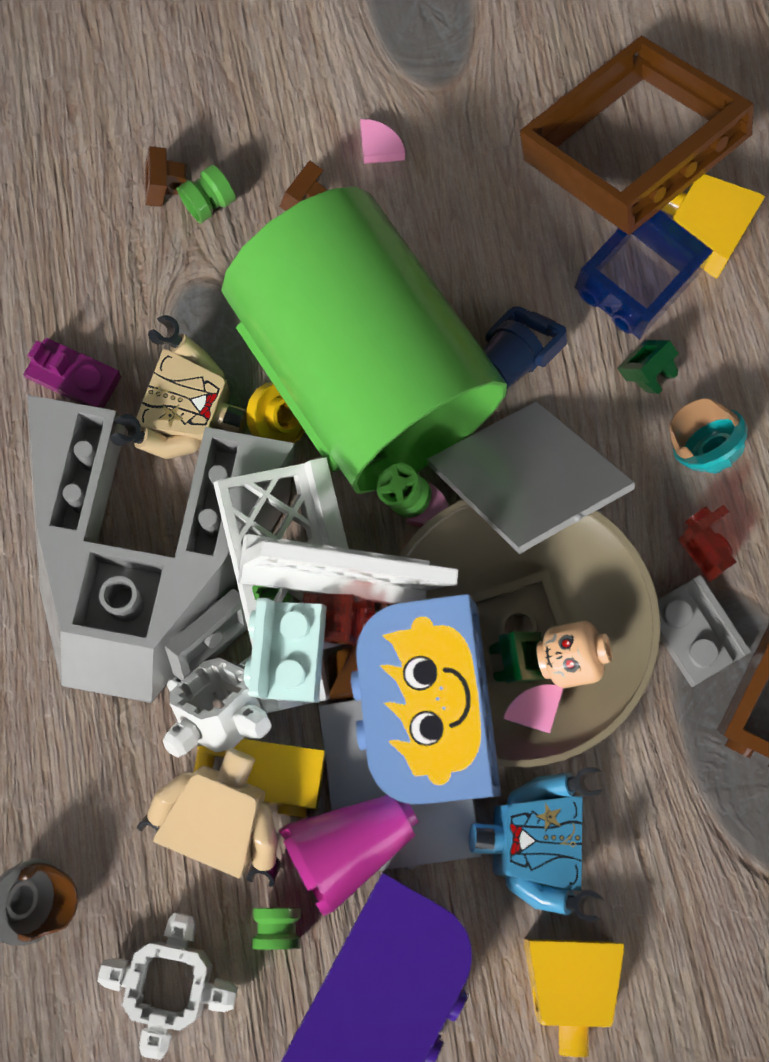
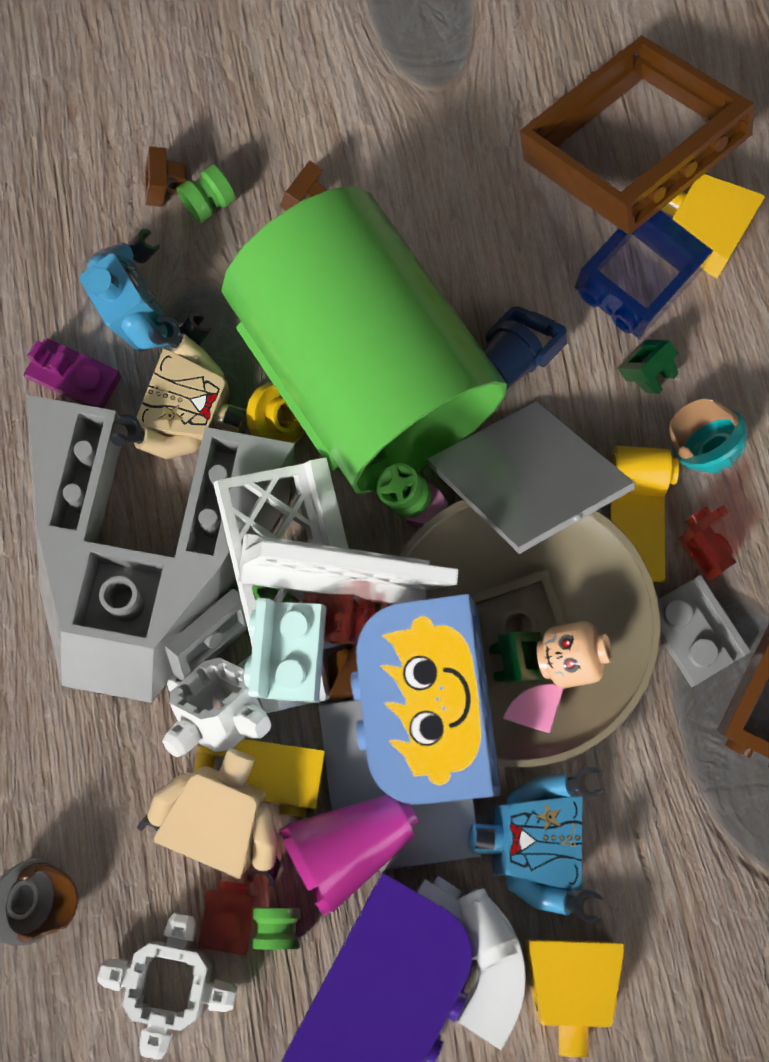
(126, 298): none -> dark azure torso
(227, 918): none -> clear red bracket
(380, 143): bright pink tile -> none
(487, 930): none -> white cone
(496, 991): none -> white arch
(642, 510): none -> yellow door

